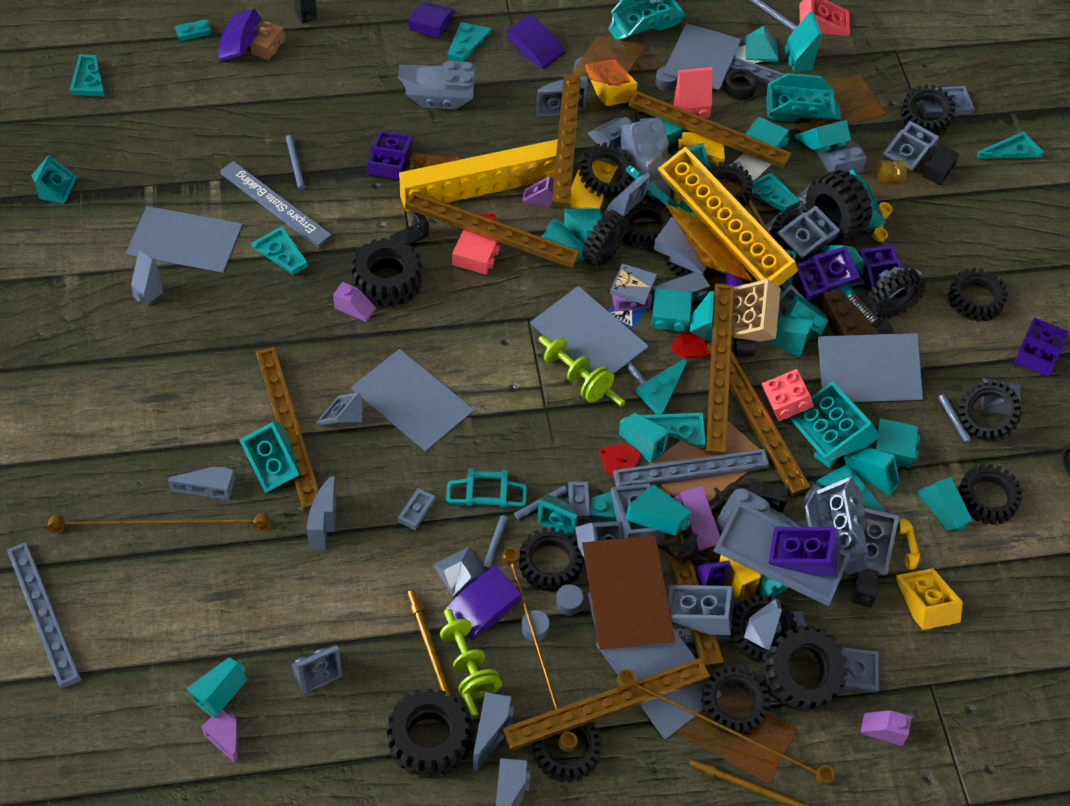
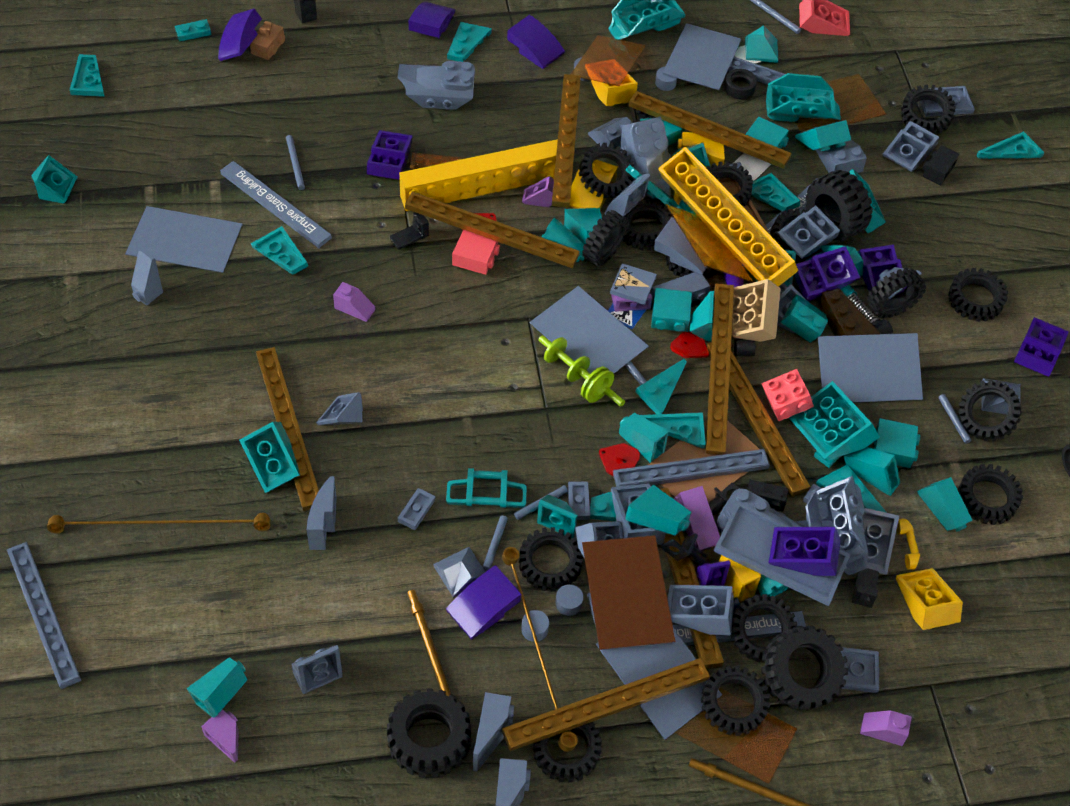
(207, 482): sand blue slope -> none
(387, 254): black tyre -> none
(412, 399): sand blue piece -> none
(475, 685): lime piece -> none
(550, 98): sand blue slope -> none
(694, 91): coral slope -> none
(763, 624): sand blue slope -> none
(792, 335): teal slope -> none
(803, 44): teal slope -> none
(823, 775): pearl gold piece -> none
(879, 233): yellow bar -> none
(891, 171): clear yellow wheel -> none

